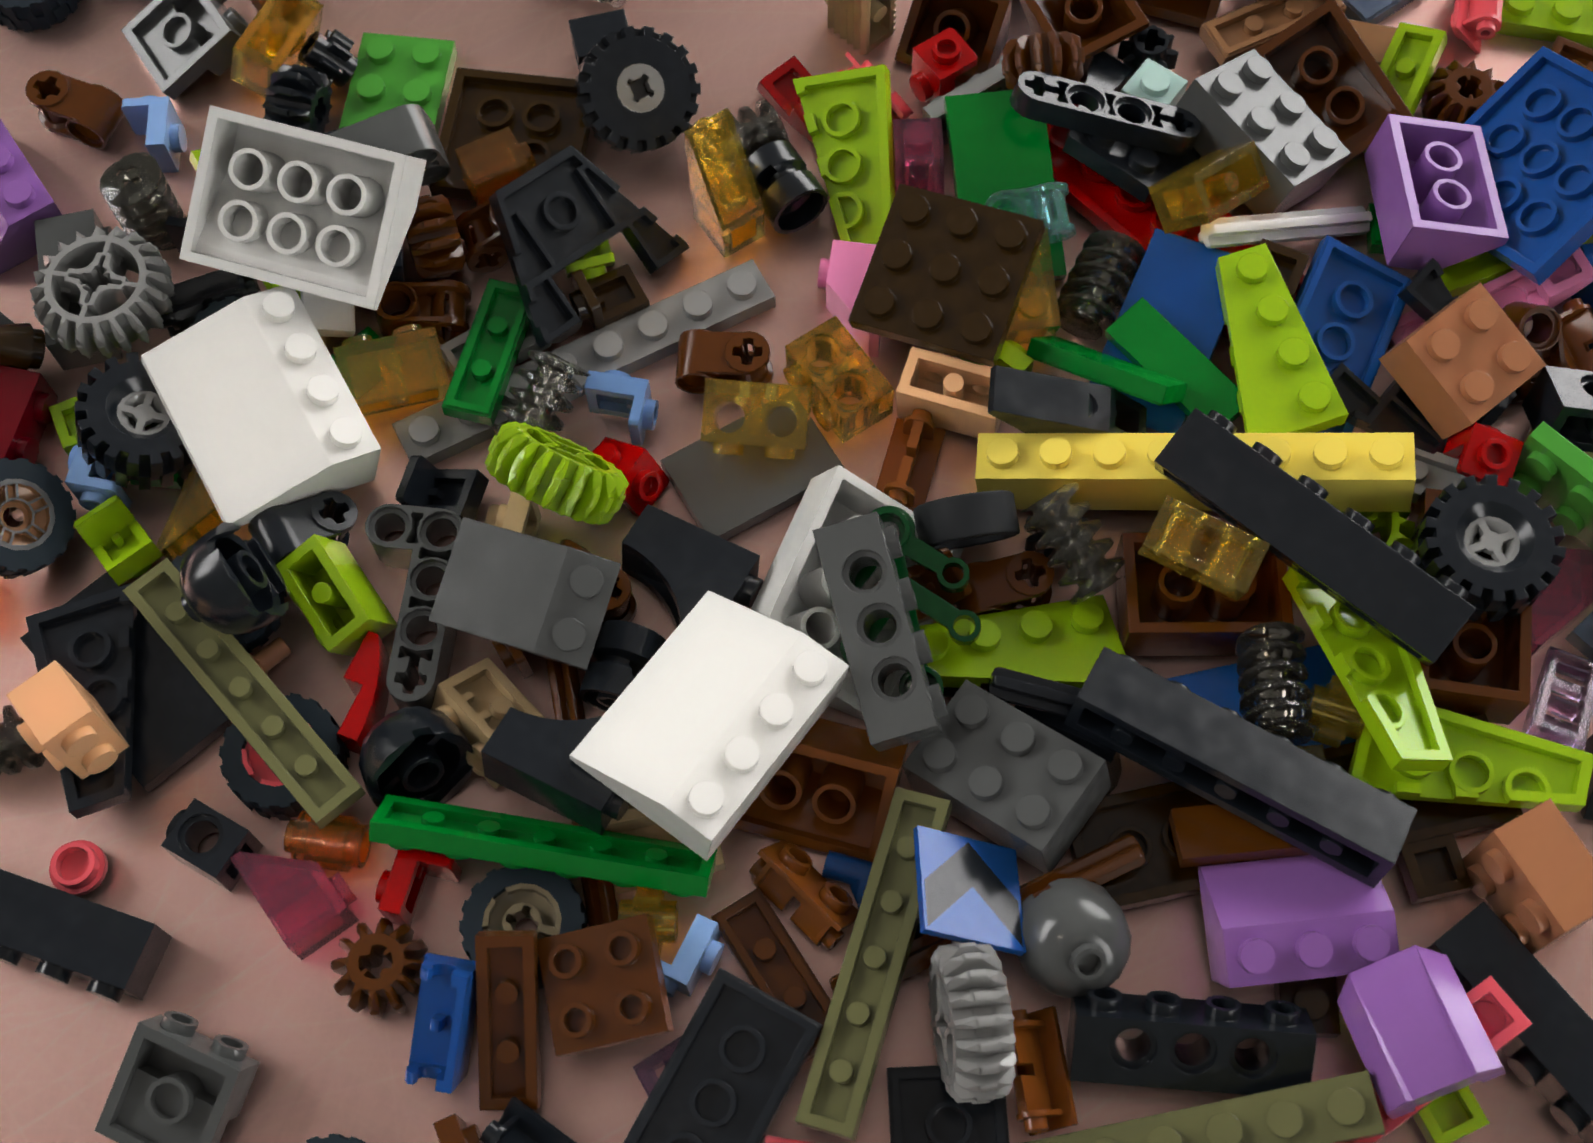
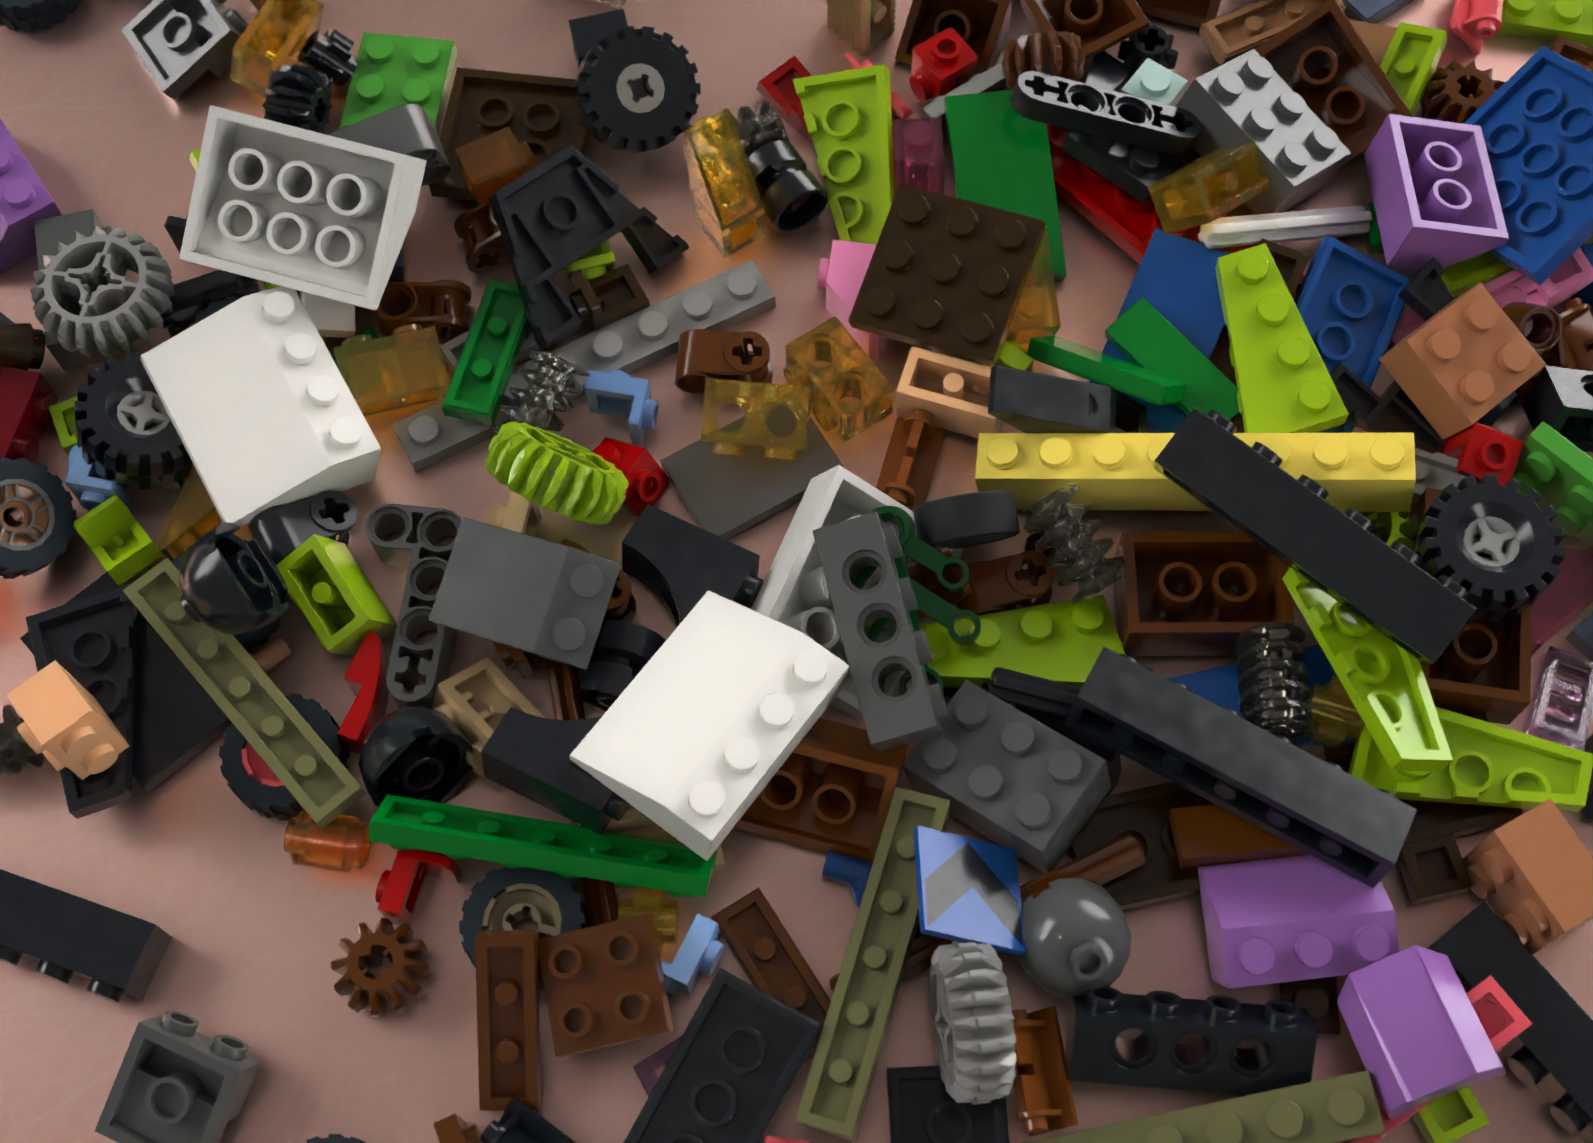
(75, 107): reddish brown piece -> none
(78, 867): coral plate -> none
(141, 198): clear smoke piece -> none
(162, 127): light blue bracket -> none
(195, 823): black brick -> none
(299, 899): clear pink slope -> none
(435, 239): reddish brown gear -> none
(442, 488): black bracket -> none
(443, 1022): blue hinge -> none
(788, 874): dark orange hinge -> none
(1040, 202): clear light blue piece -> none
(1098, 283): clear smoke piece -> none
(1203, 548): clear yellow brick -> none

